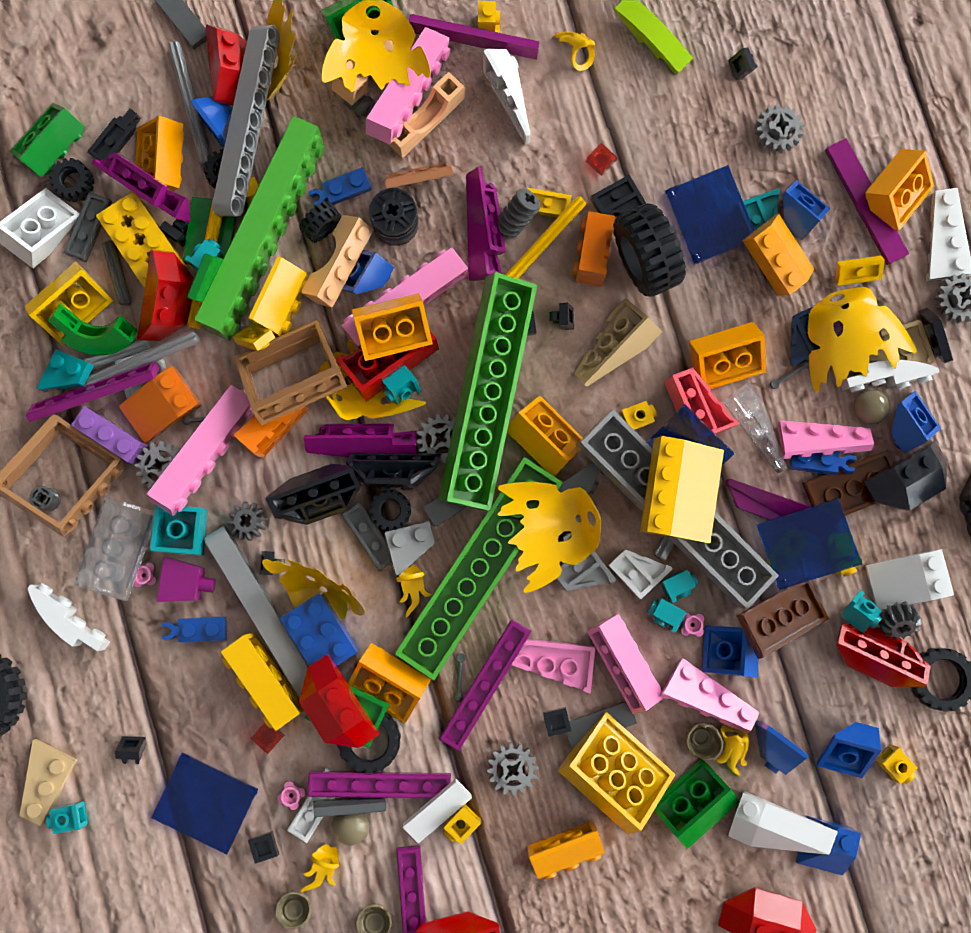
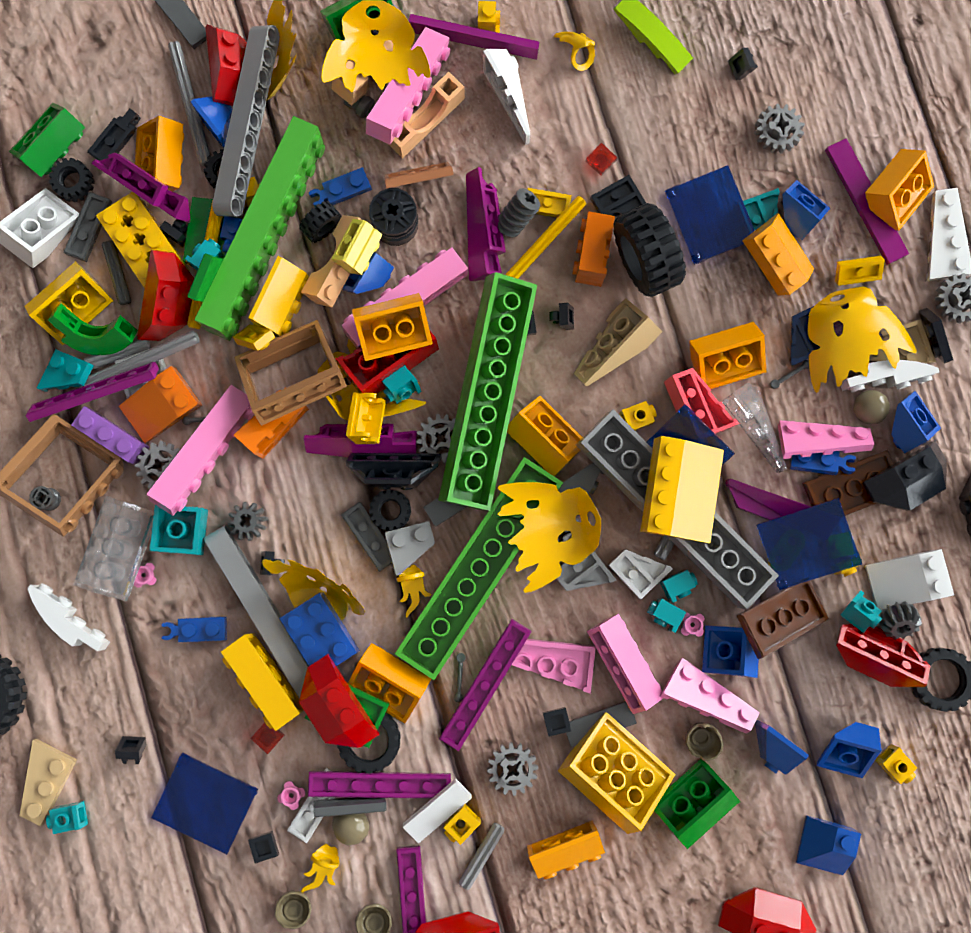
(182, 581): magenta torso -> none
(229, 230): none -> blue plate
(315, 494): black wedge -> none
(357, 247): none -> light yellow brick
(365, 418): none -> yellow hinge
(481, 856): none -> light grey axle
(735, 749): yellow piece -> none
(774, 827): white wedge -> none

